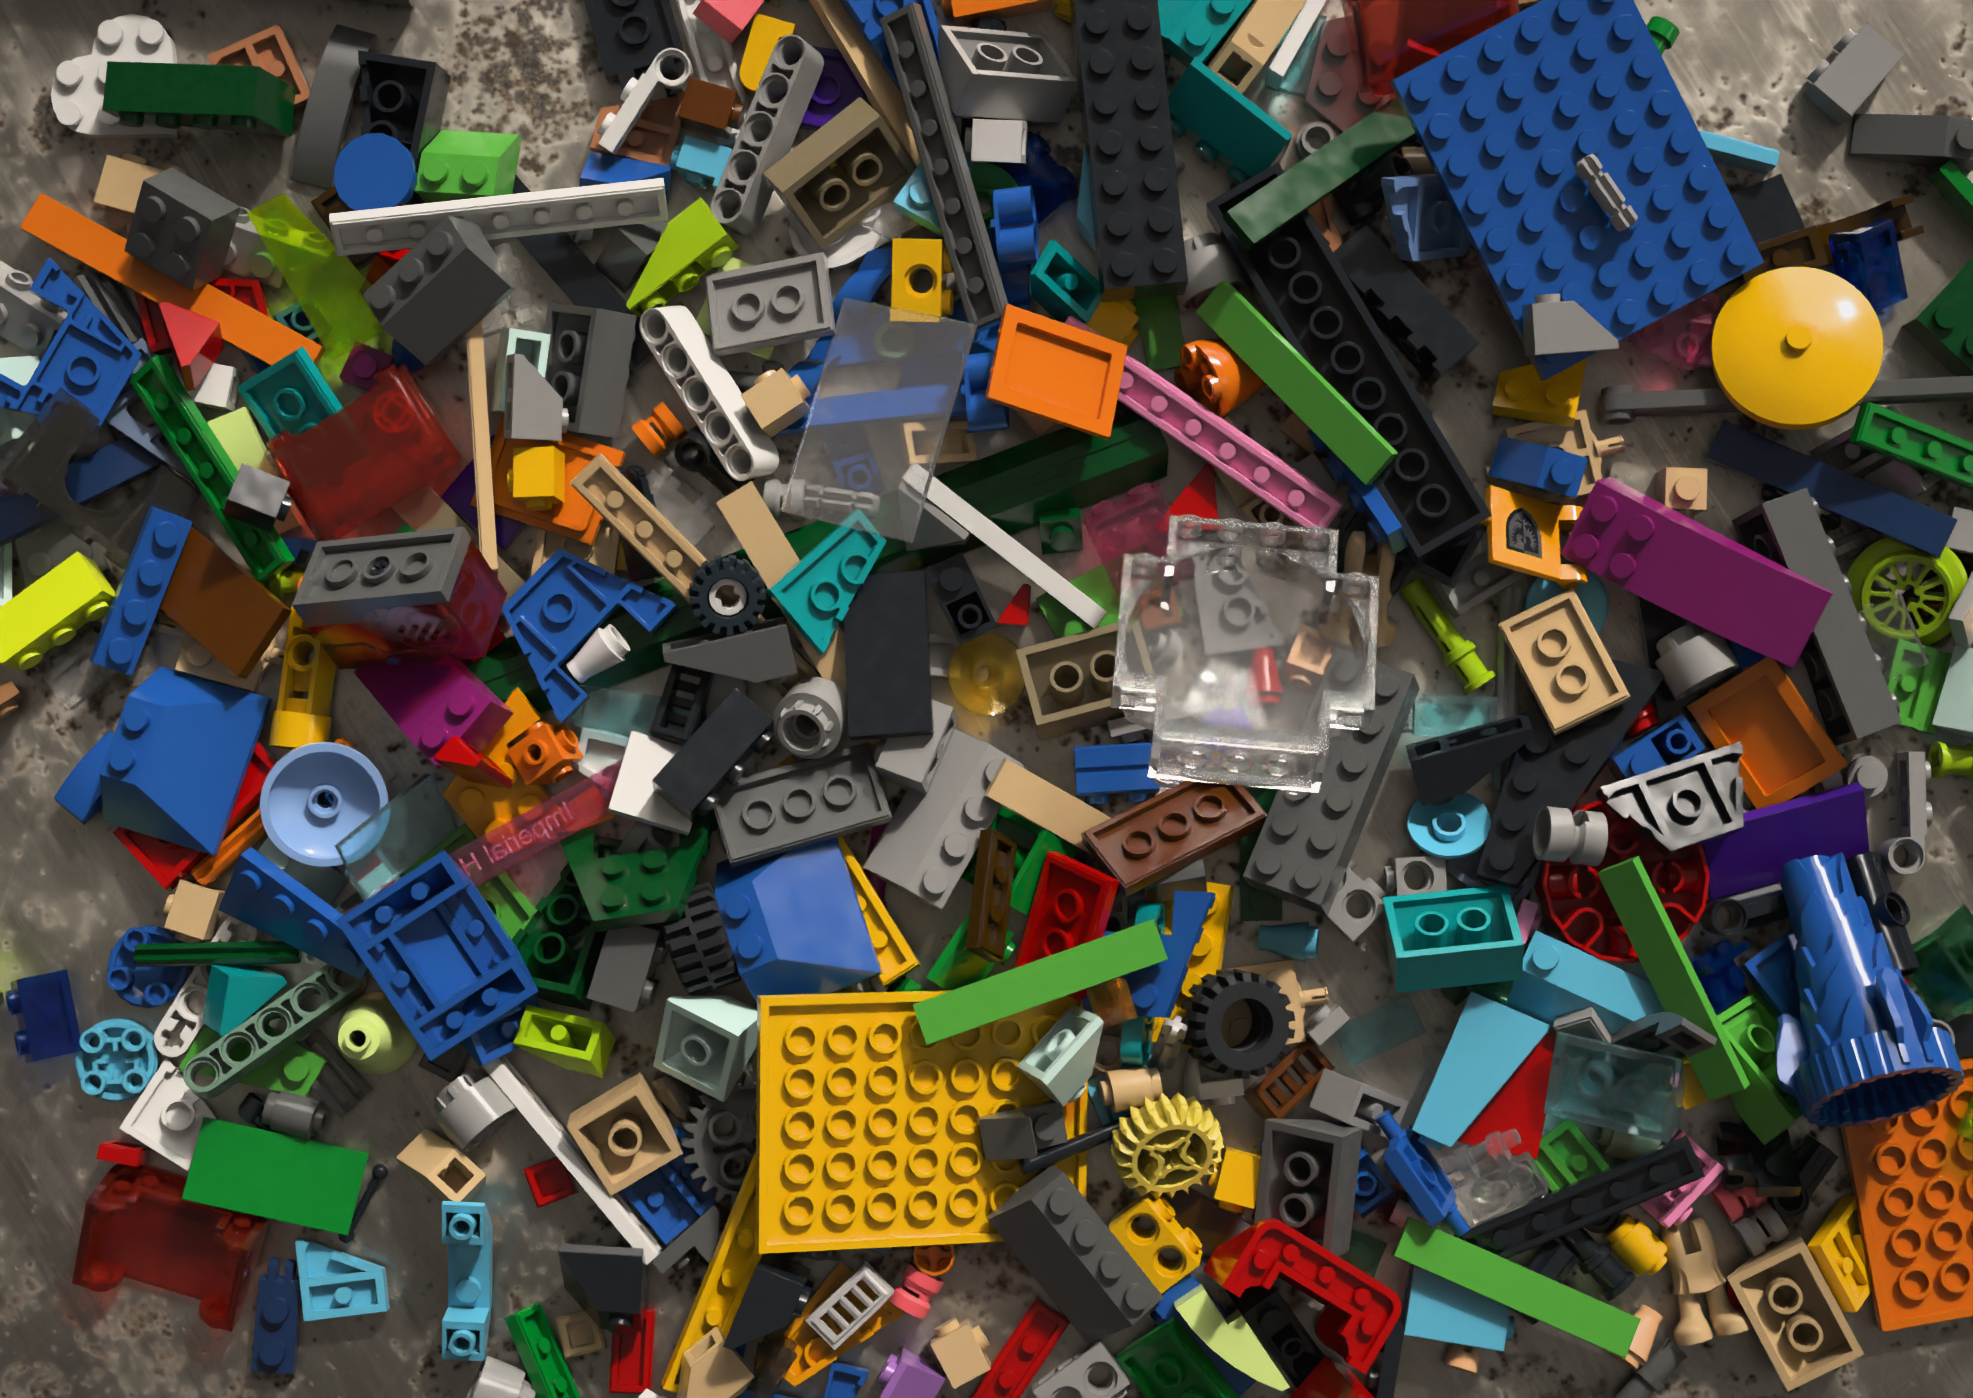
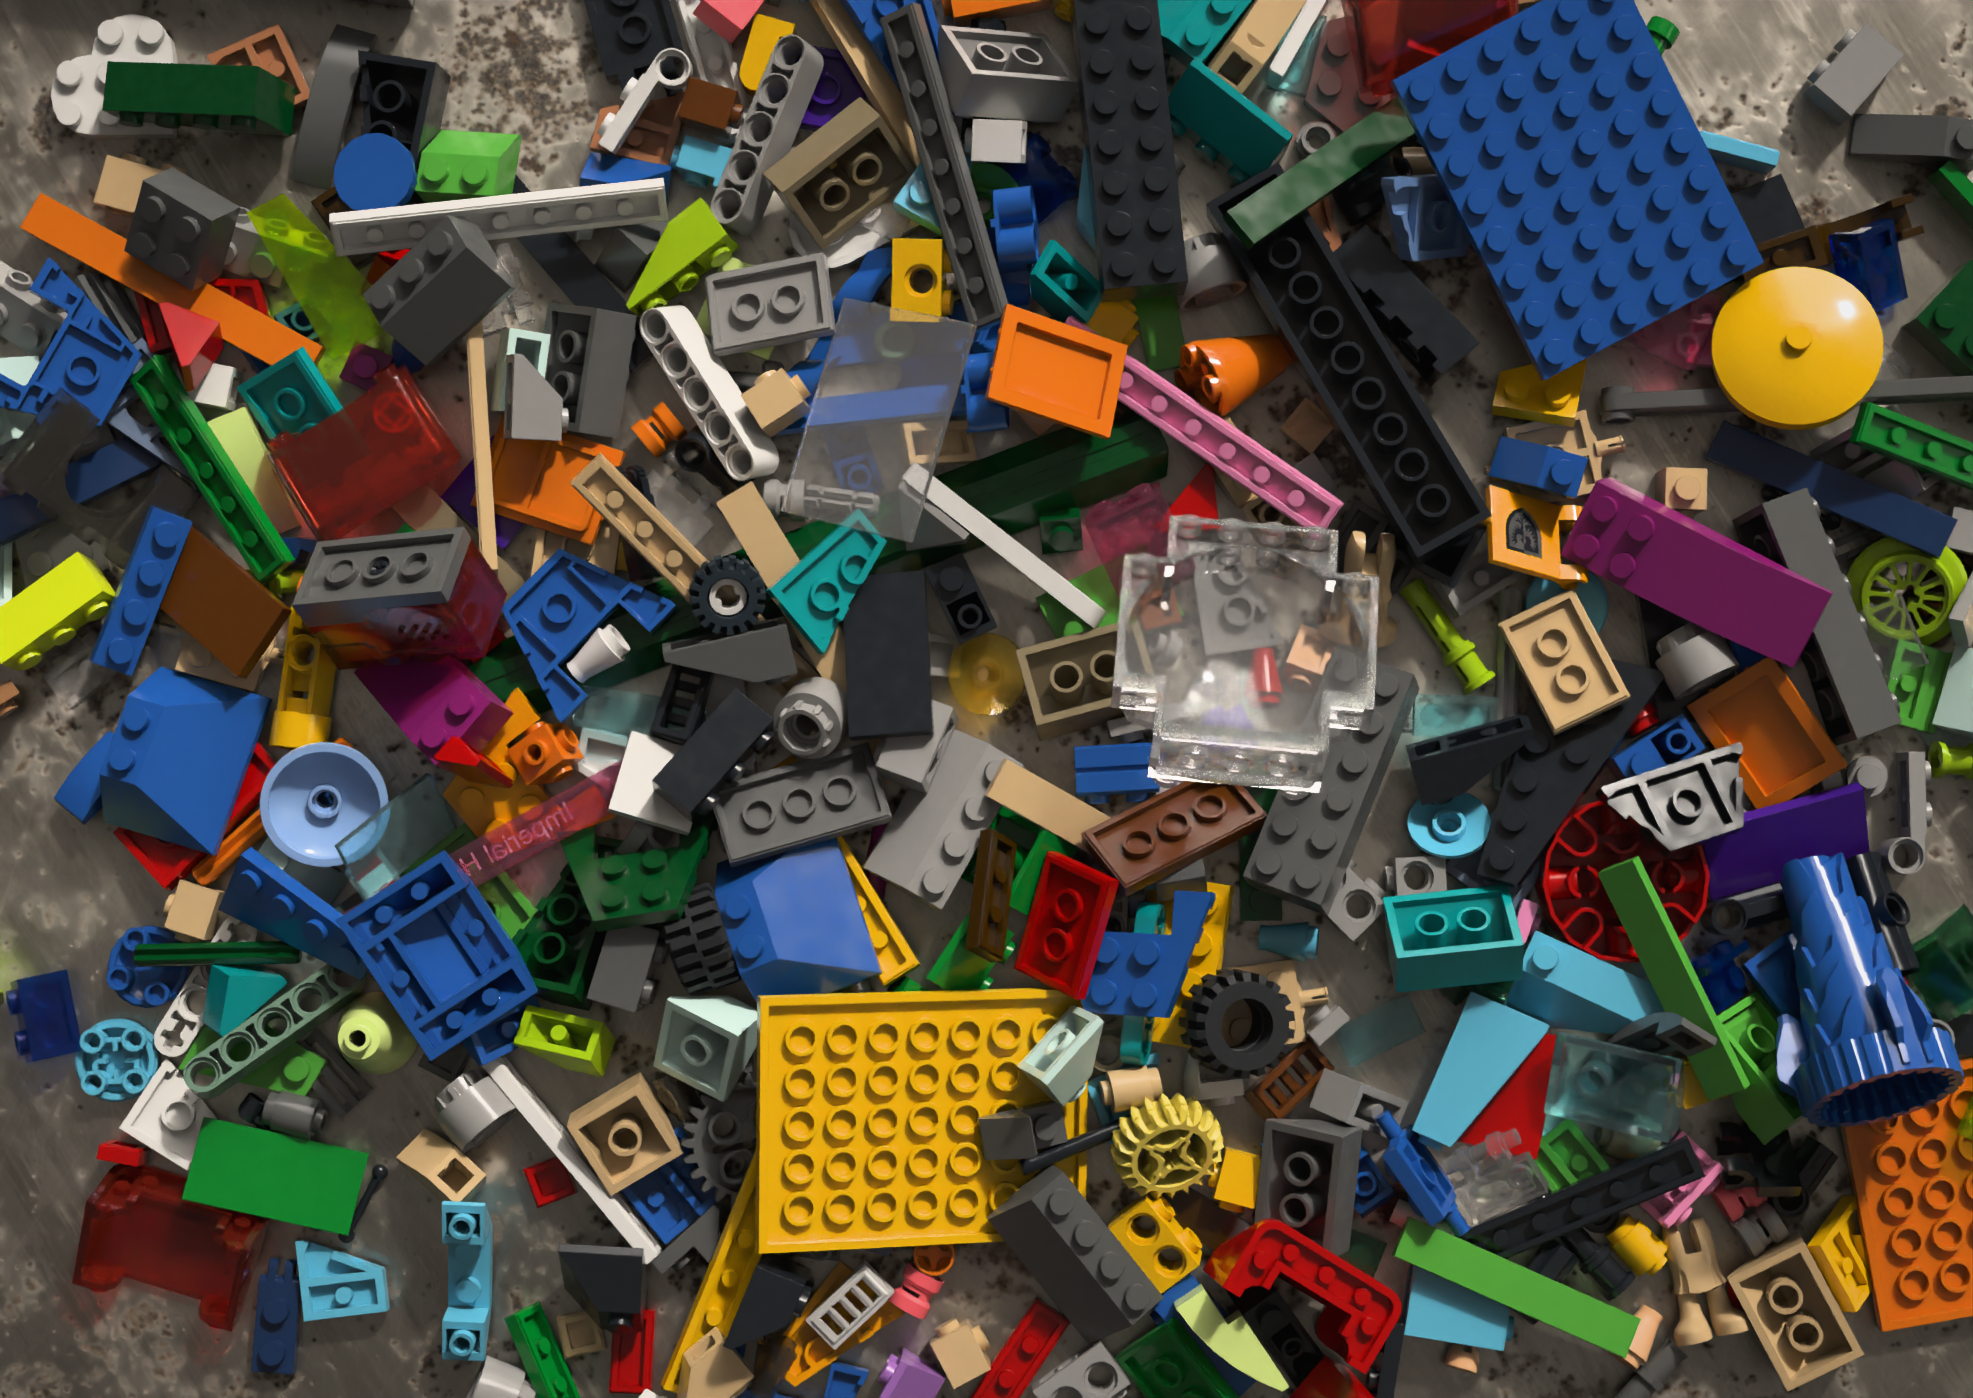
(258, 498): brick -> none
(537, 477): yellow brick -> none
(1018, 609): red slope -> none
(1040, 981): bright green tile -> none
(1112, 1002): clear orange tile -> none
(1168, 1043): light grey axle -> none
(1297, 382): bright green tile -> none
(1383, 523): blue plate -> none
(1562, 328): light grey slope -> none
(1564, 835): light grey wheel -> none
(1584, 1024): light grey tile -> none
(1605, 192): light grey axle -> none

